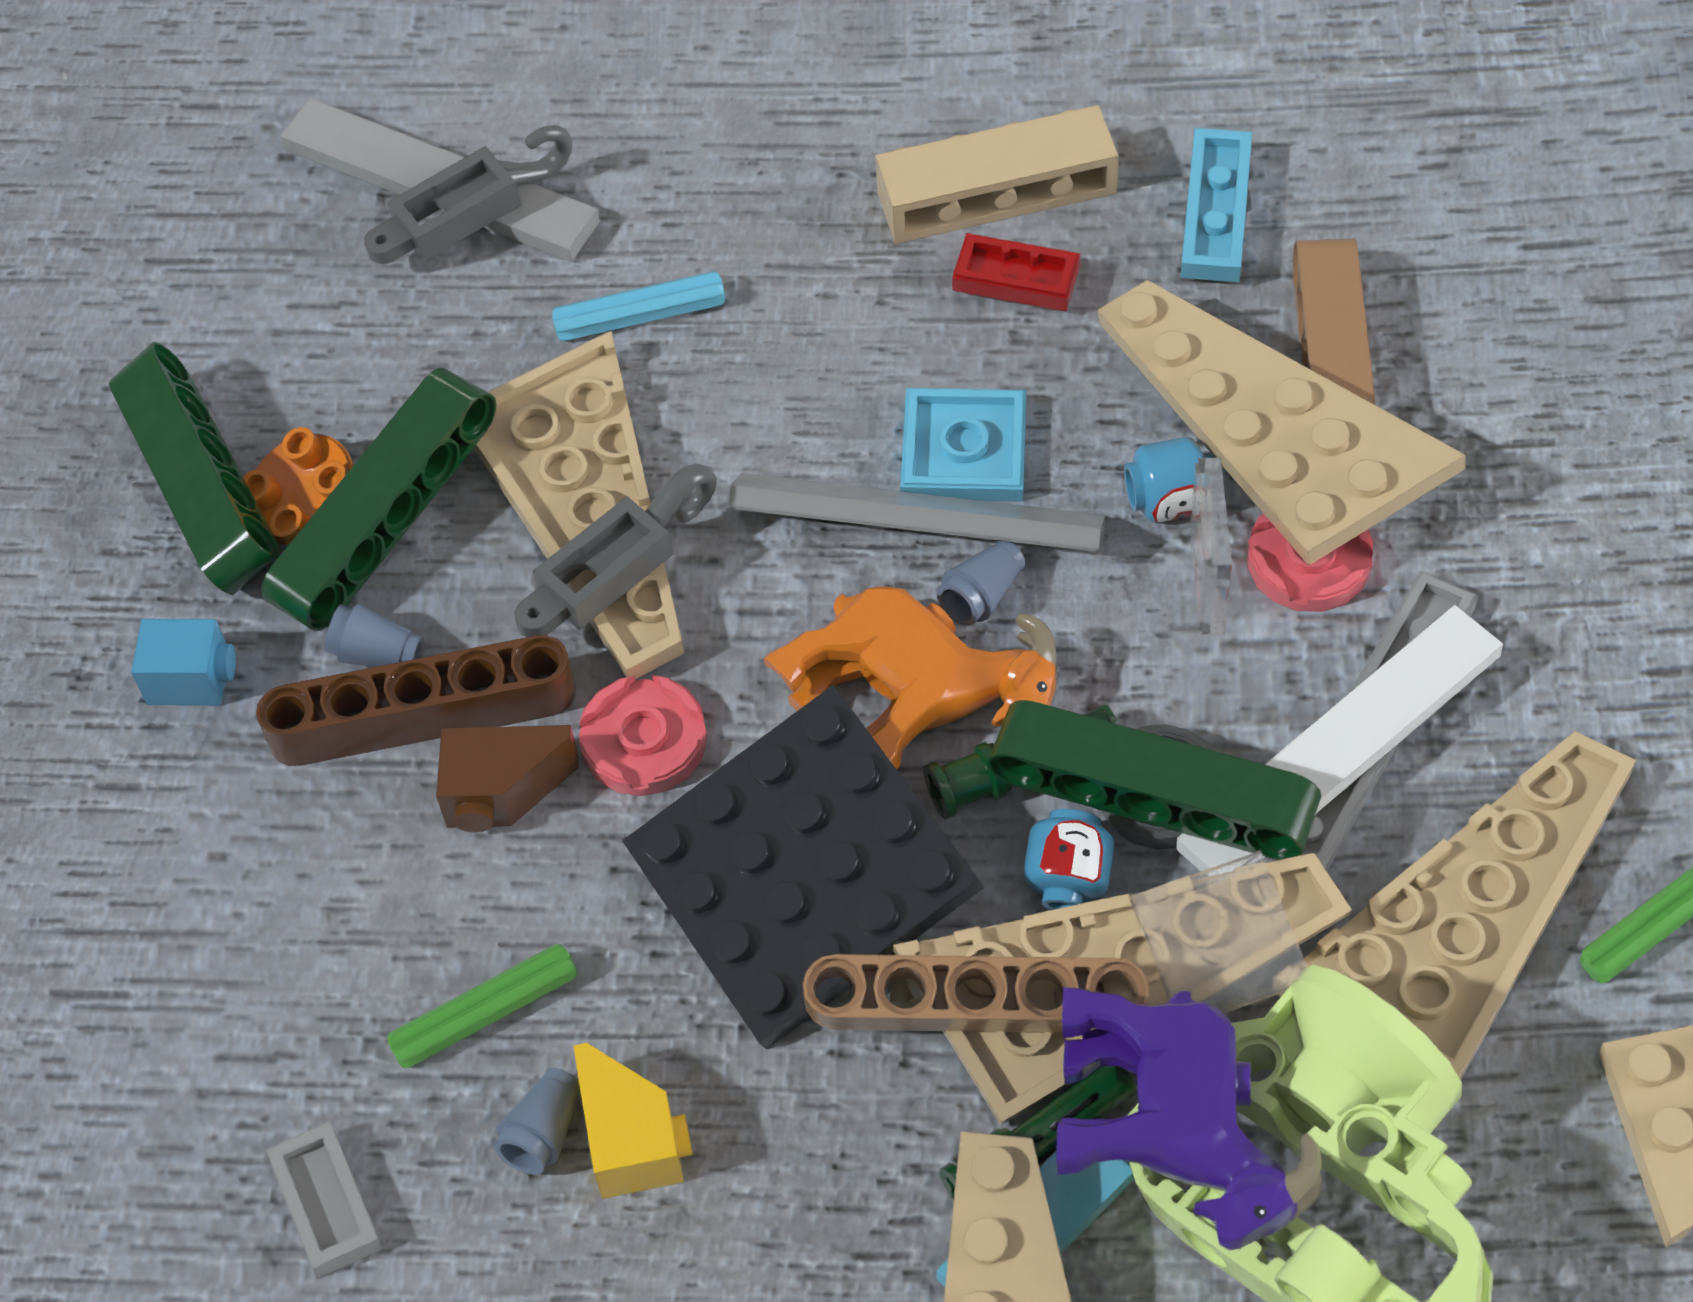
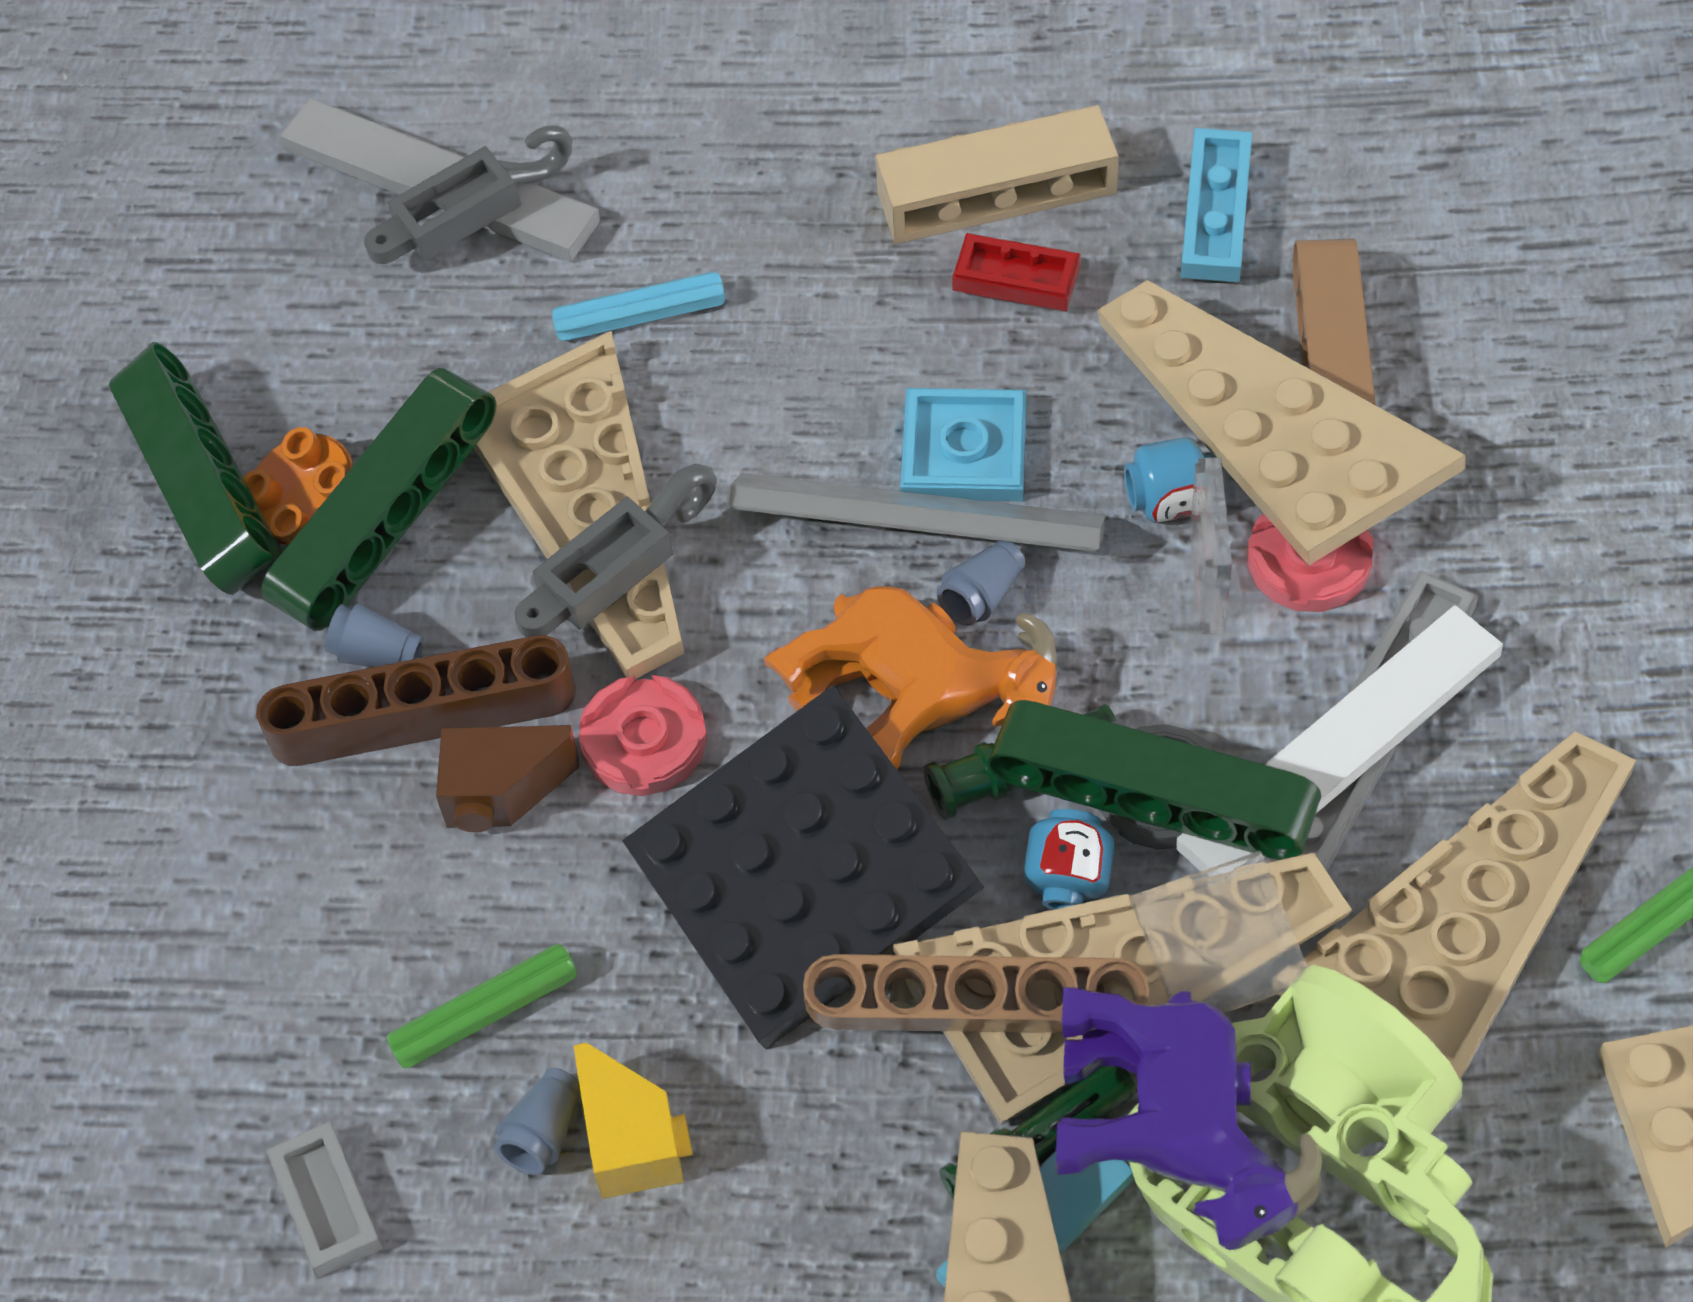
(182, 662): dark azure brick -> none

